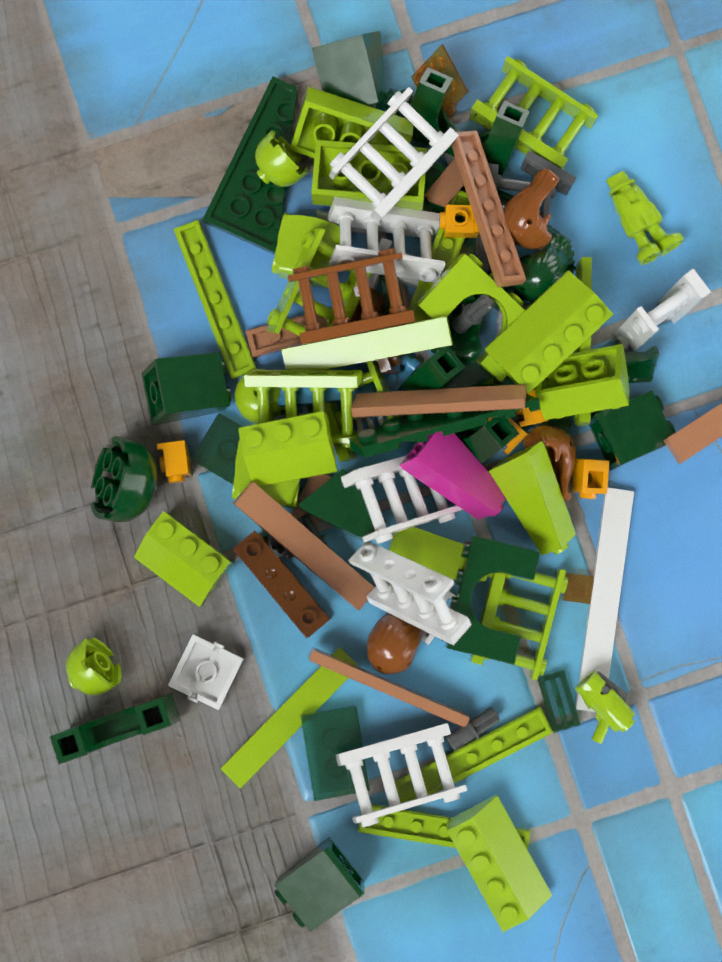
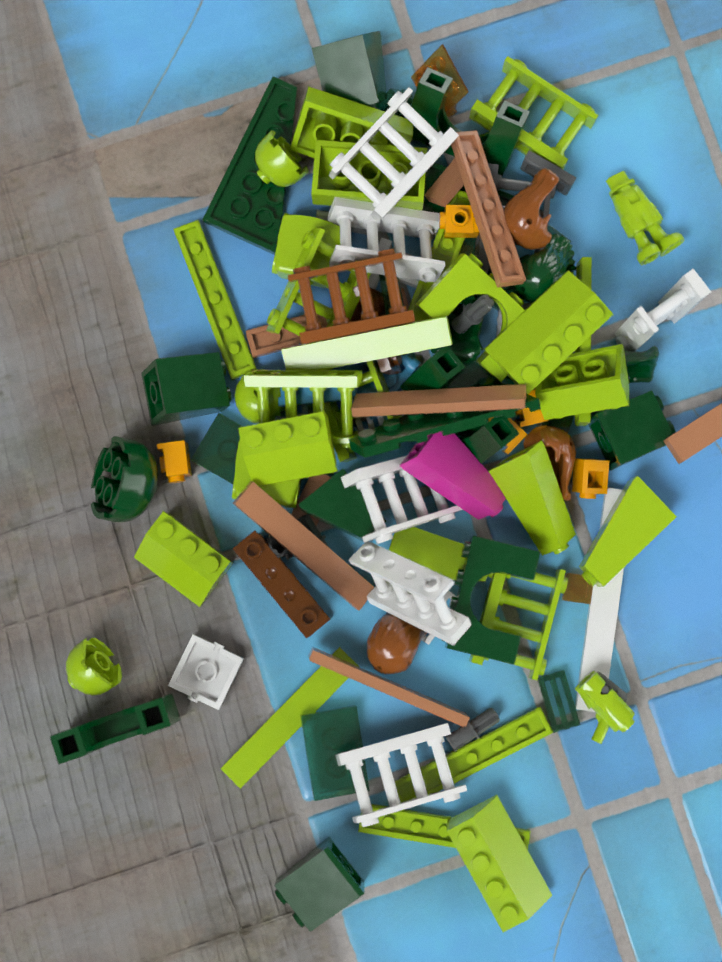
(626, 531): none -> lime slope

